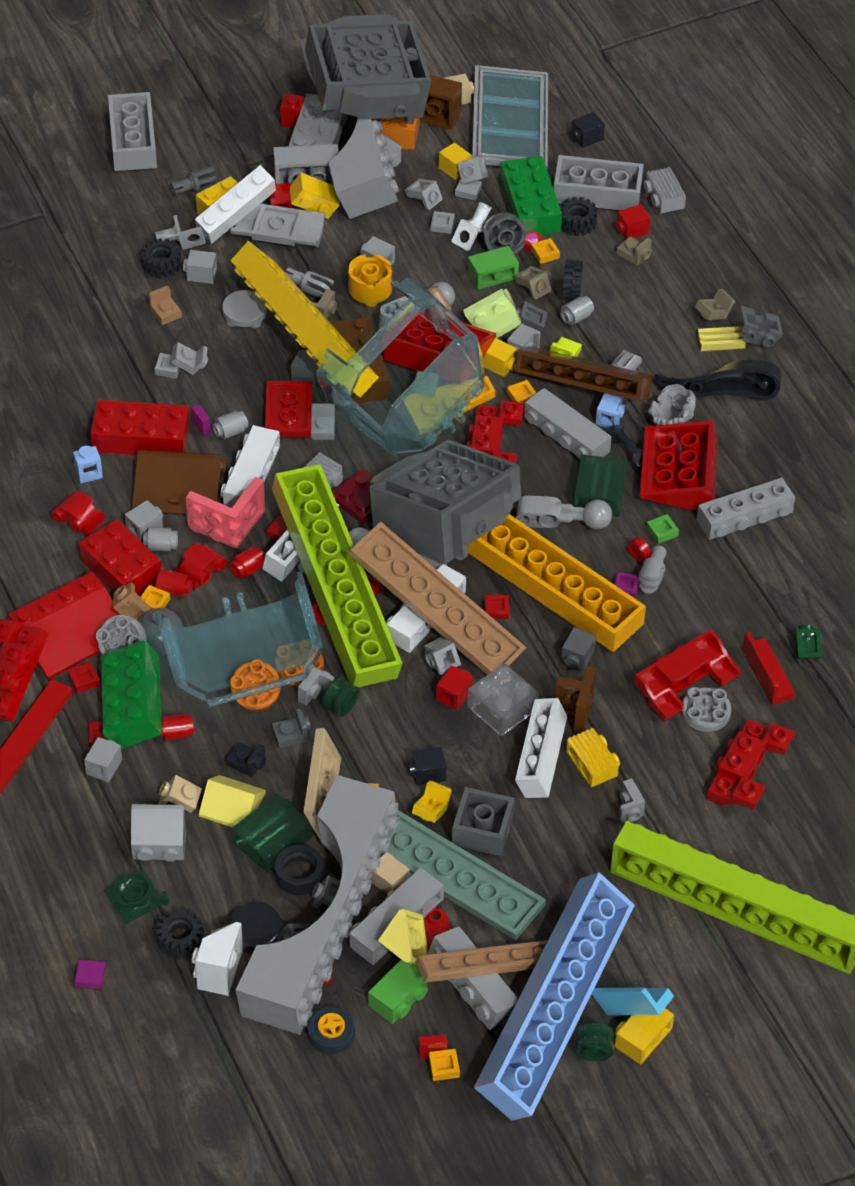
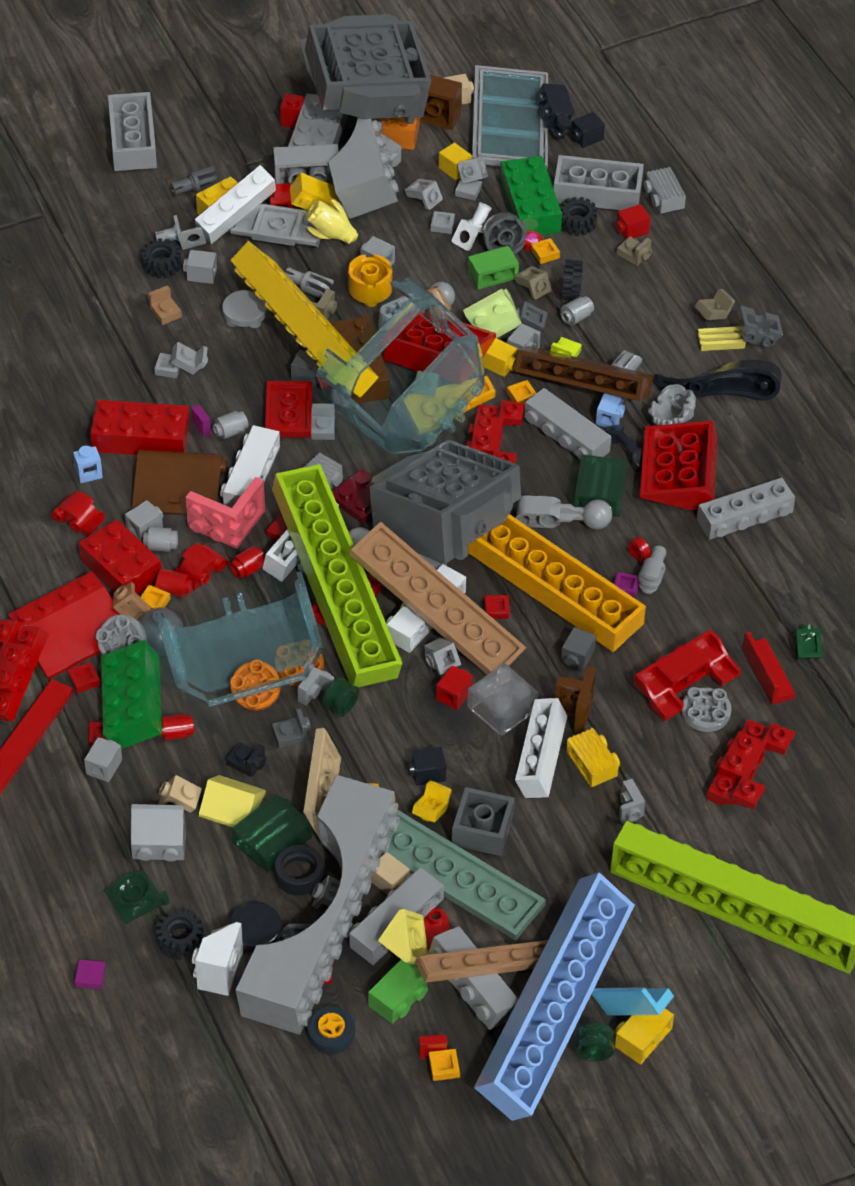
(330, 222): none -> light yellow animal
(555, 108): none -> black hinge
(662, 528): bright green tile -> none

